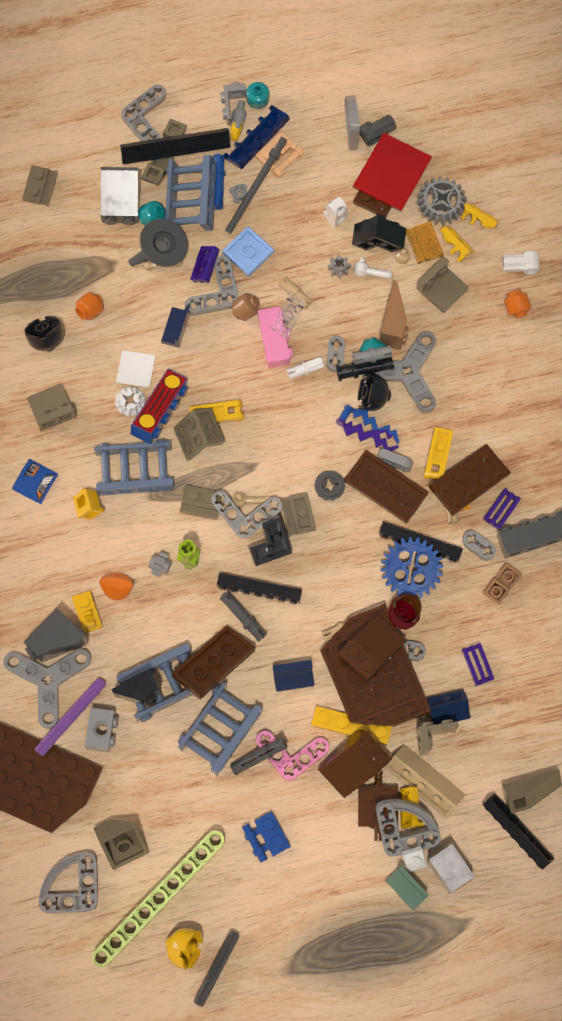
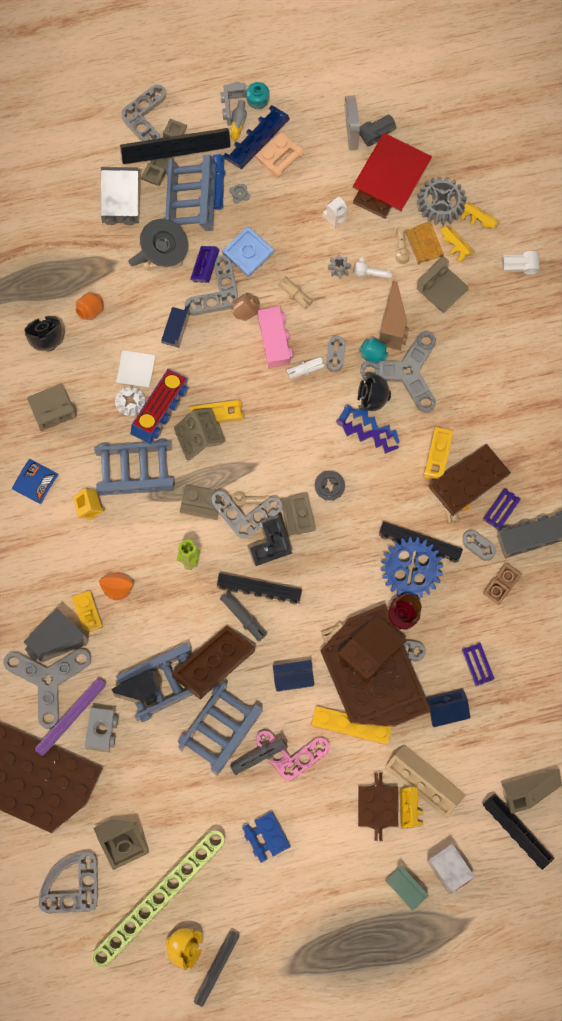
(40, 185): dark tan plate -> none
(151, 211): teal head -> none
(160, 564): light grey gear -> none
(274, 155): dark grey bar -> none
(288, 314): clear plate -> none
(354, 371): black pin -> none
(354, 763): reddish brown slope -> none
(372, 355): light grey pin -> none
(379, 233): black brick -> none
(386, 487): reddish brown plate -> none
(395, 460): light grey beam -> none
(401, 839): light grey beam -> none
(414, 859): white plate -> none
(425, 733): dark tan bracket -> none
(517, 304): orange head -> none

